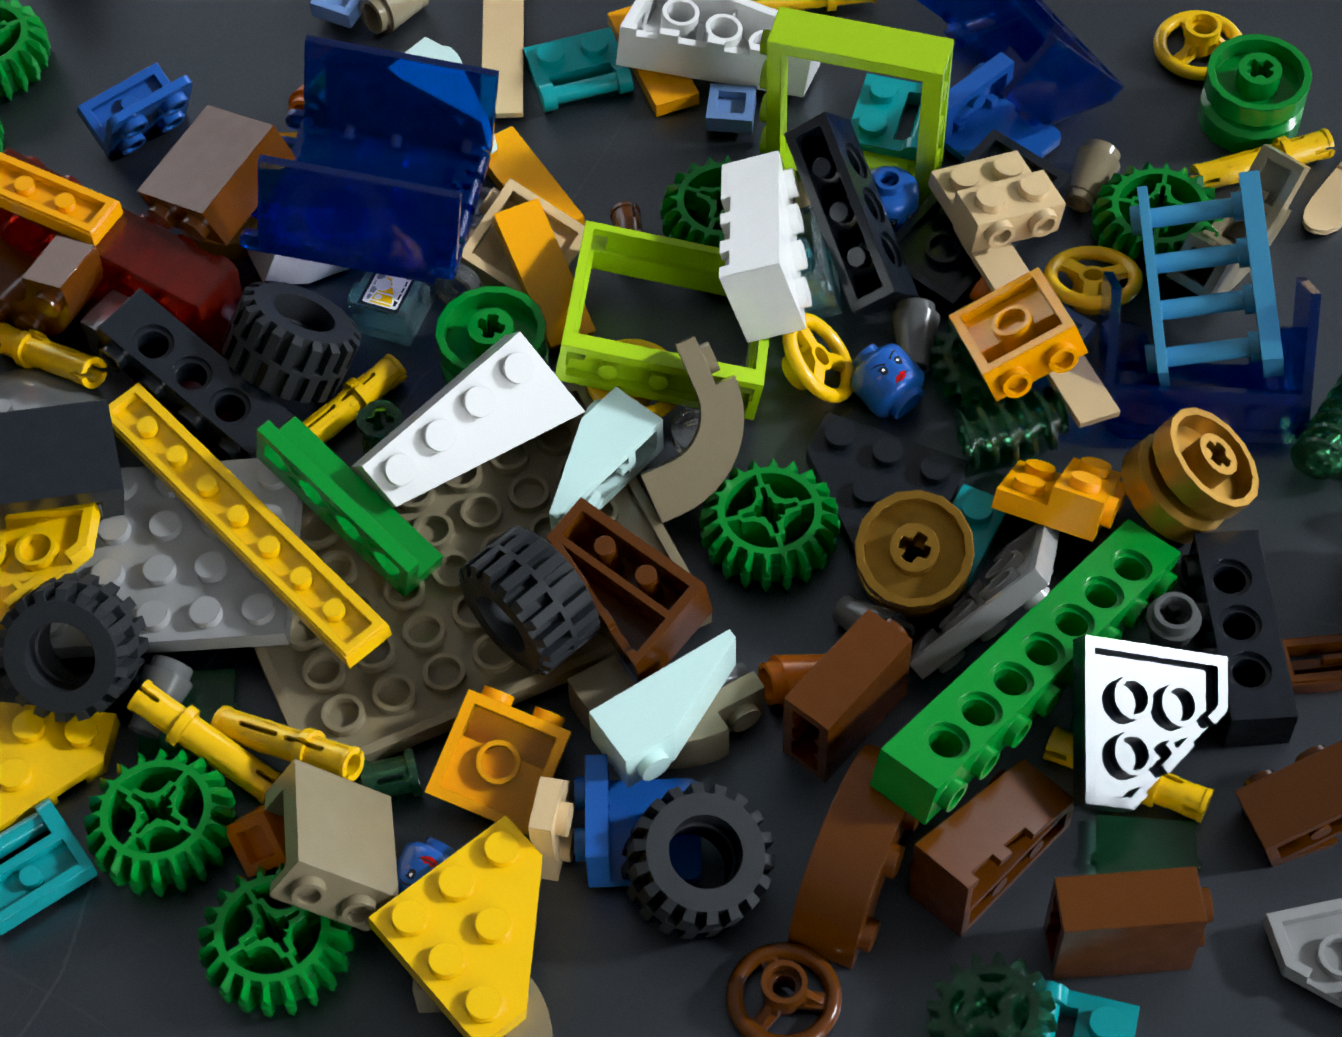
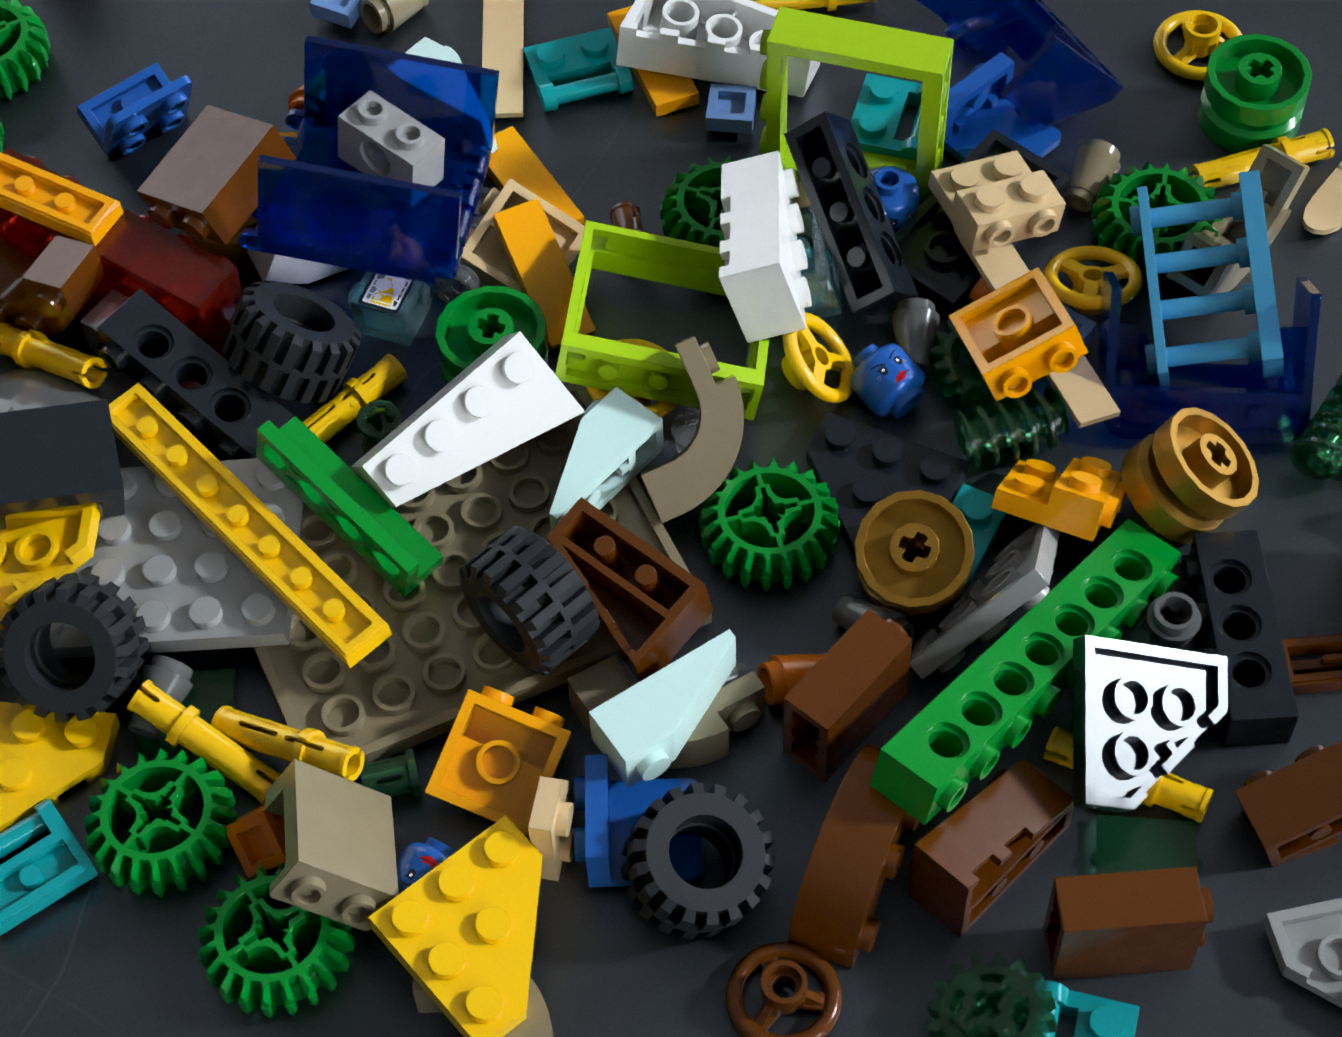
(389, 142): none -> light grey brick

